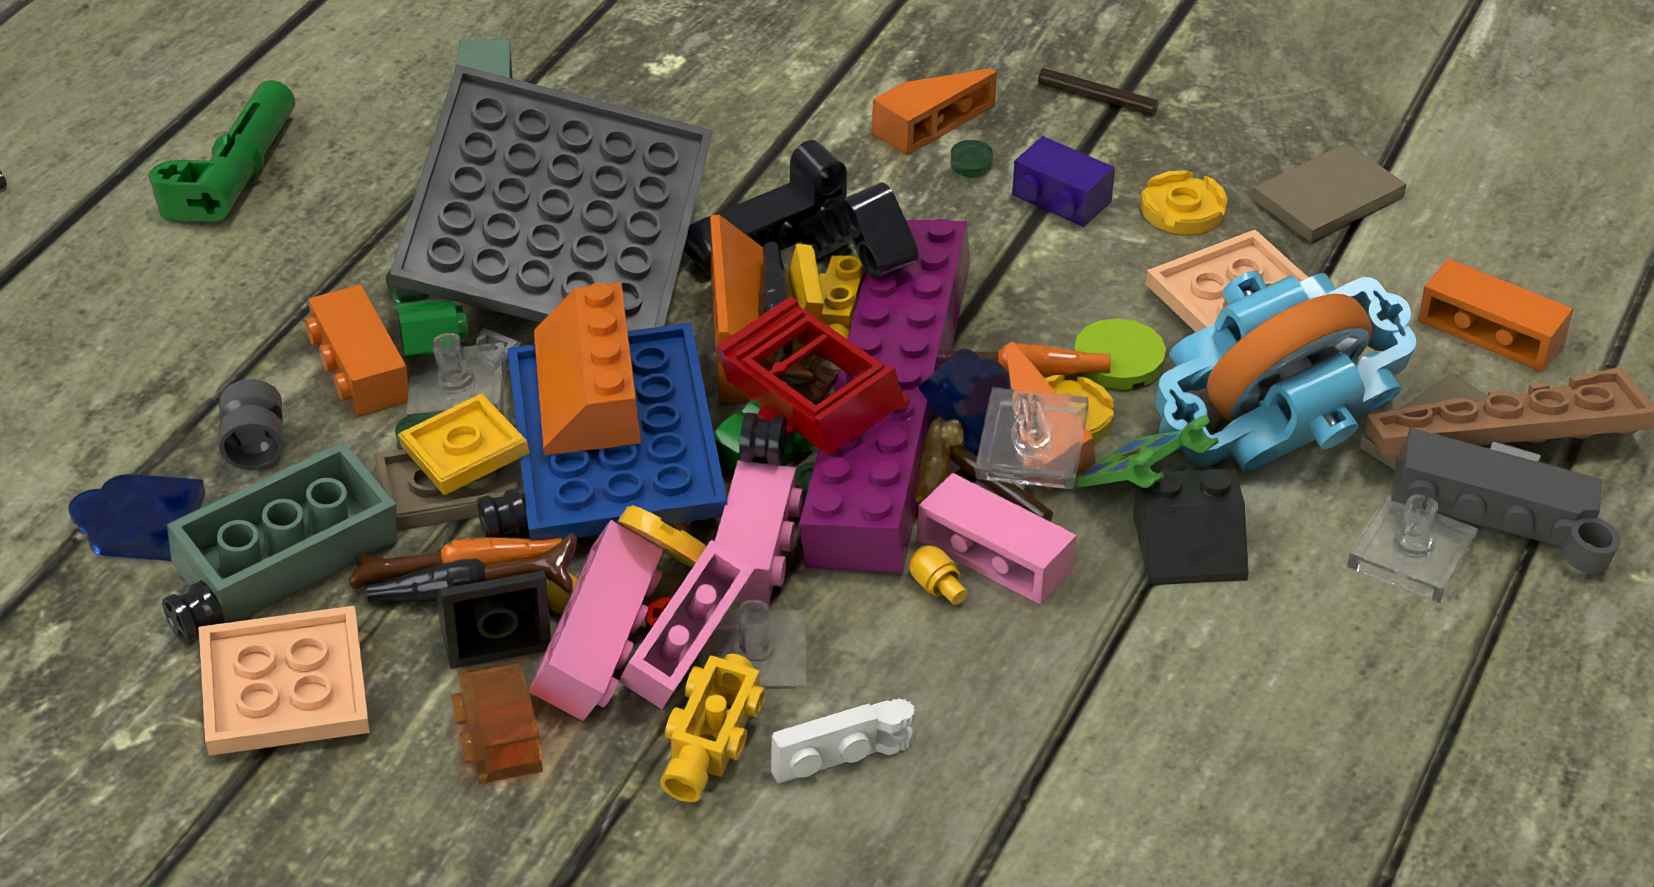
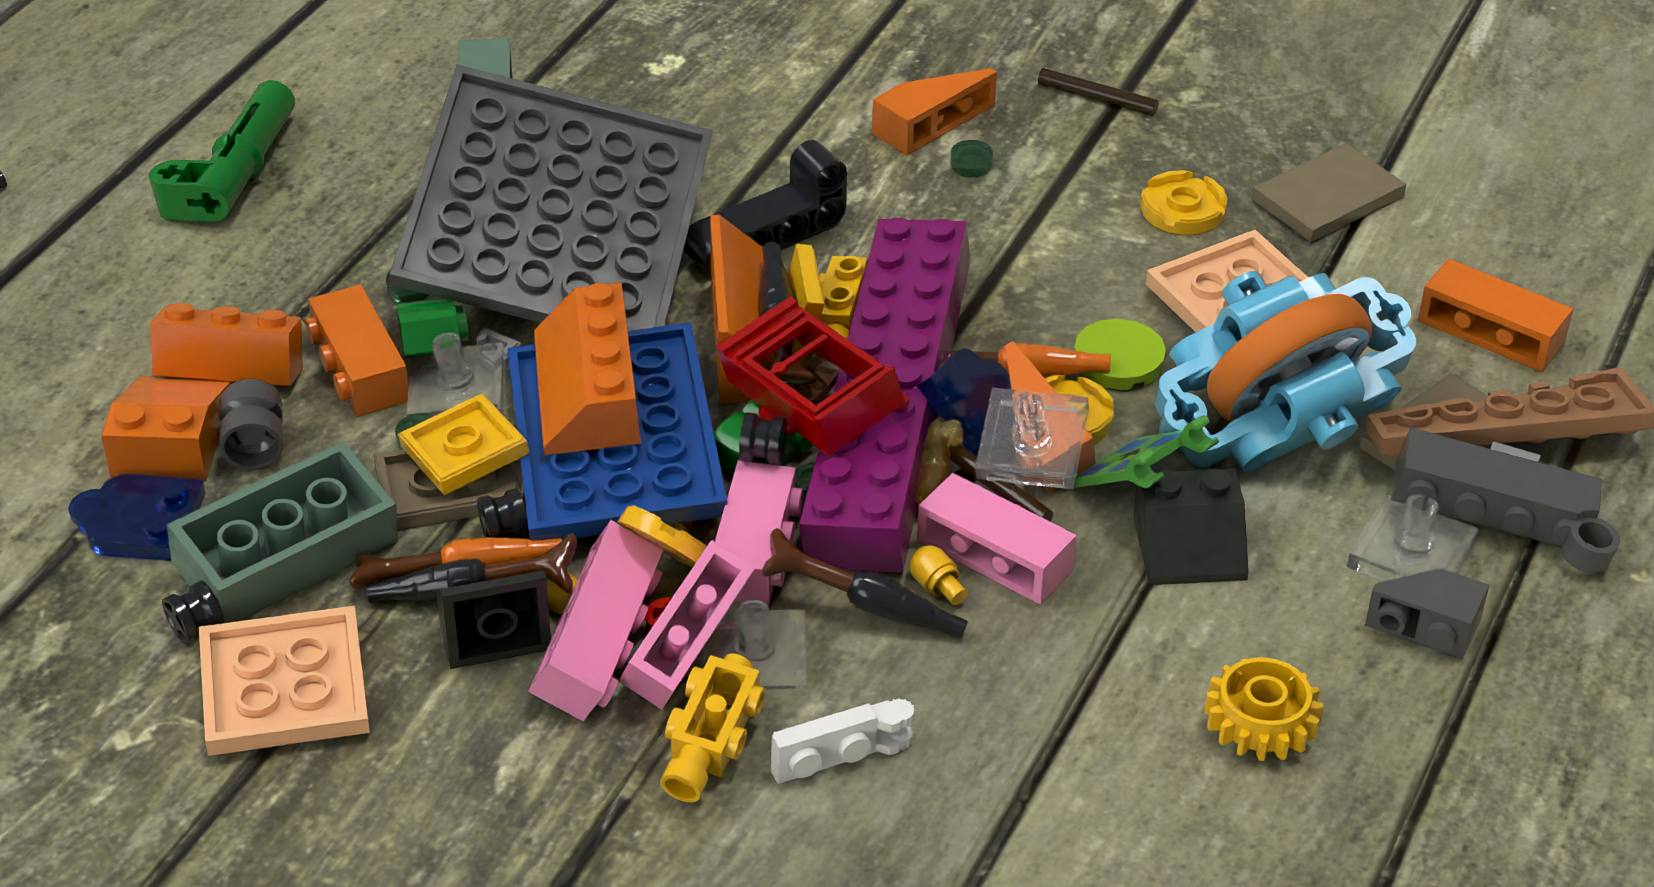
(164, 427): none -> orange slope
(226, 344): none -> orange brick
(498, 720): clear orange brick -> none
(864, 589): none -> black piece
(870, 223): black beam -> none
(1063, 181): dark purple brick -> none
(1263, 707): none -> yellow gear
(1429, 609): none -> dark grey slope

